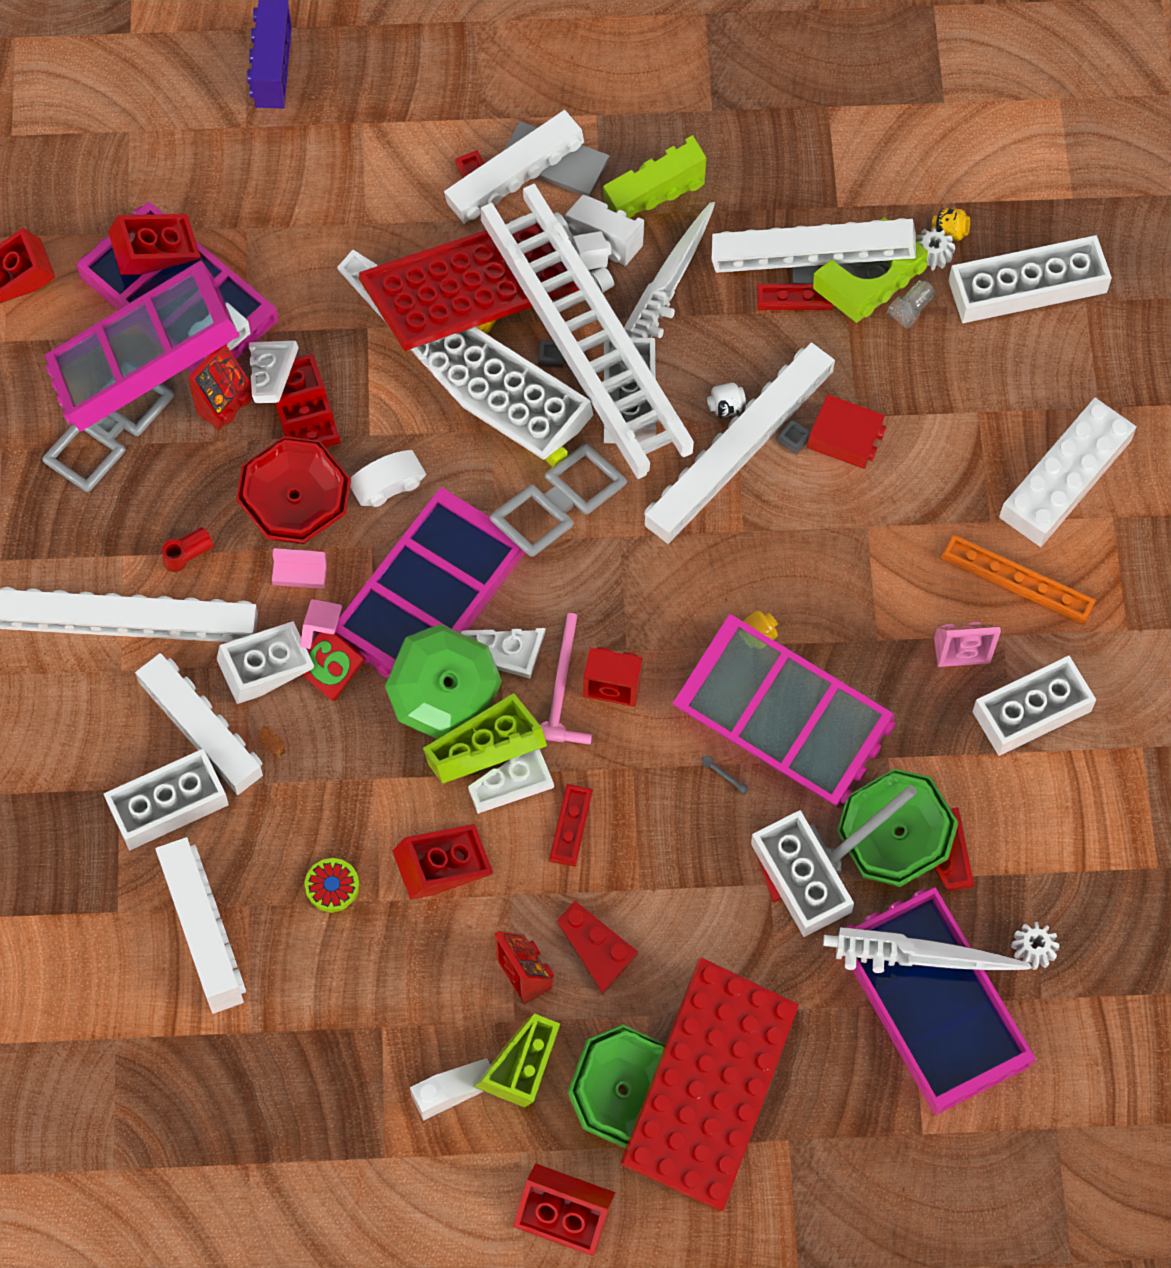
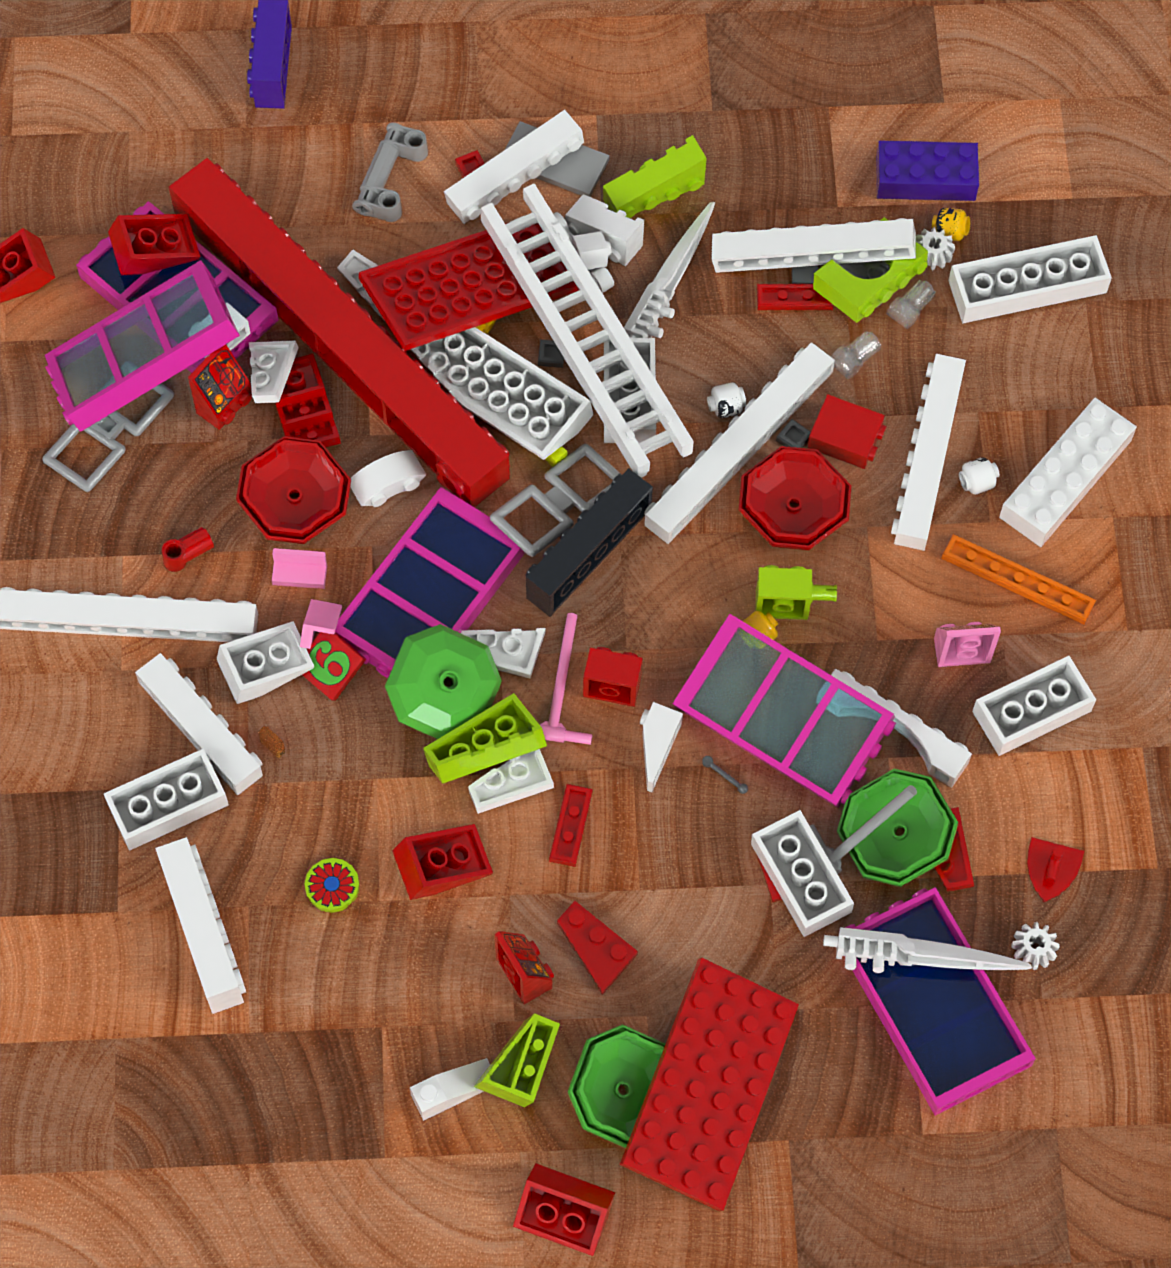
(342, 334): none -> red piece
(373, 196): none -> light grey piece
(588, 542): none -> black brick
(658, 734): none -> white slope
(789, 592): none -> lime brick
(799, 478): none -> red rock
(851, 358): none -> clear piece
(927, 170): none -> dark purple brick
(929, 452): none -> white brick
(941, 756): none -> white arch
(978, 475): none -> white head
(1052, 867): none -> red shield

